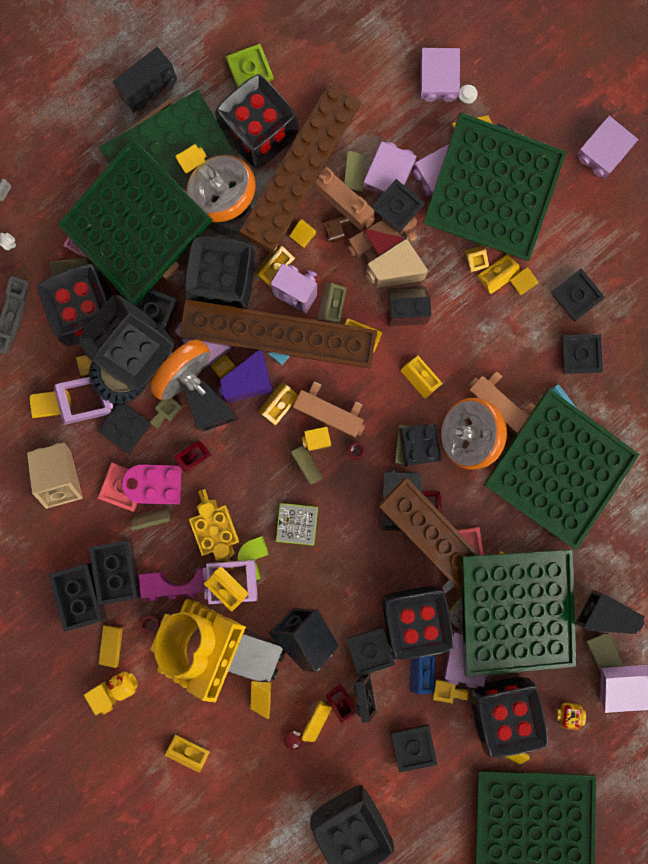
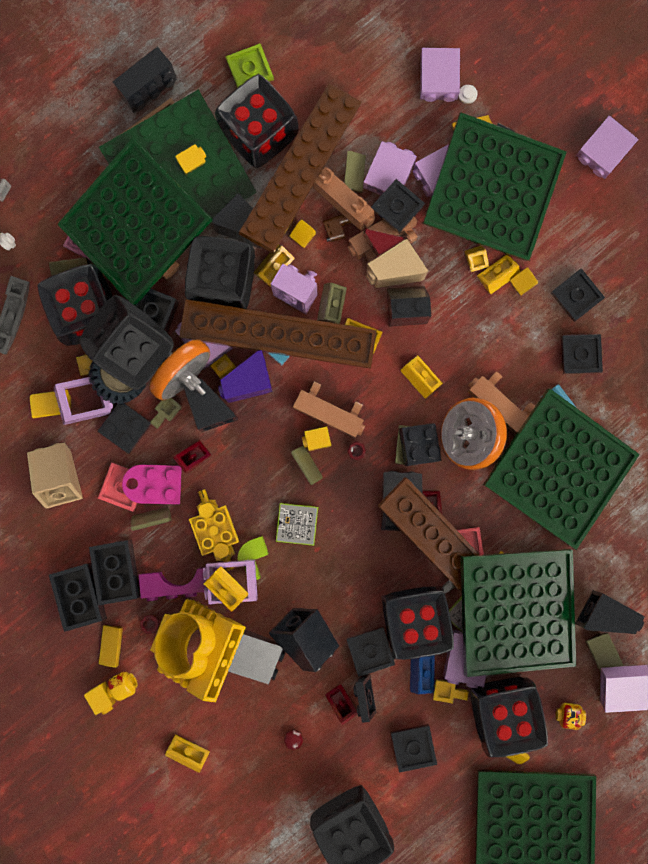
(214, 179): flat silver wheel -> none
(261, 698): yellow slope -> none
(278, 403): yellow slope -> none
(316, 722): yellow slope -> none

